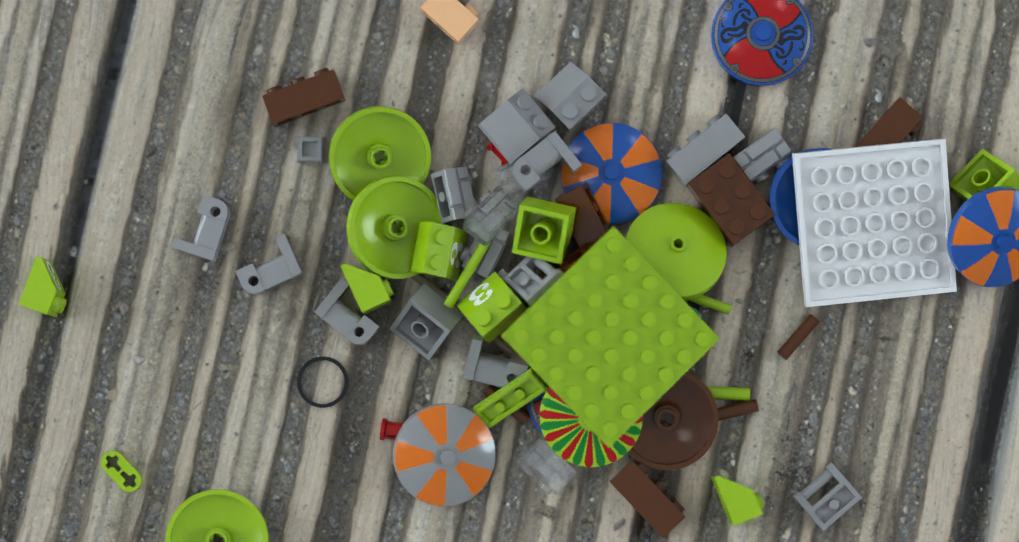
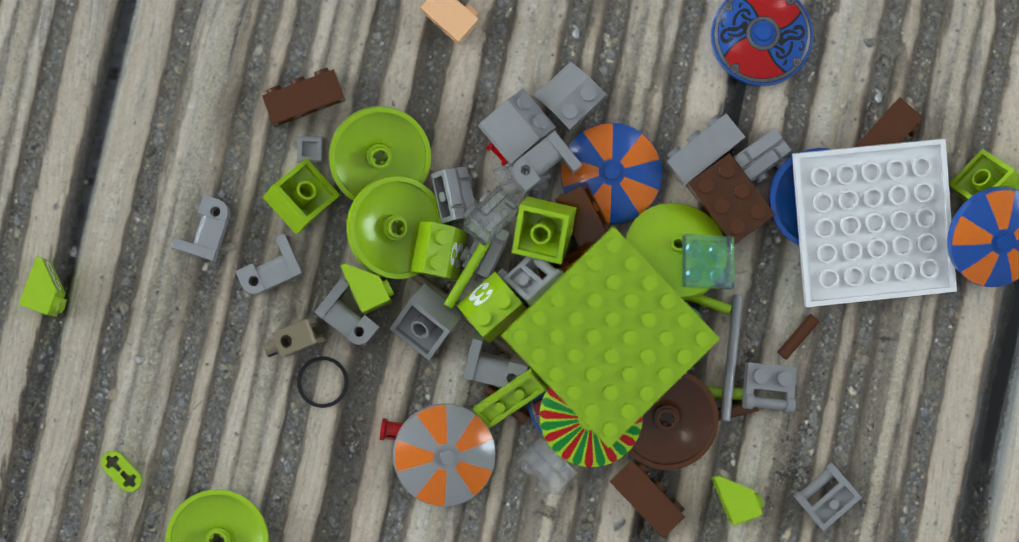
(301, 196): none -> lime slope
(304, 336): none -> dark tan torso
(708, 261): none -> clear light blue plate
(731, 358): none -> light grey piece
(769, 378): none -> light grey plate

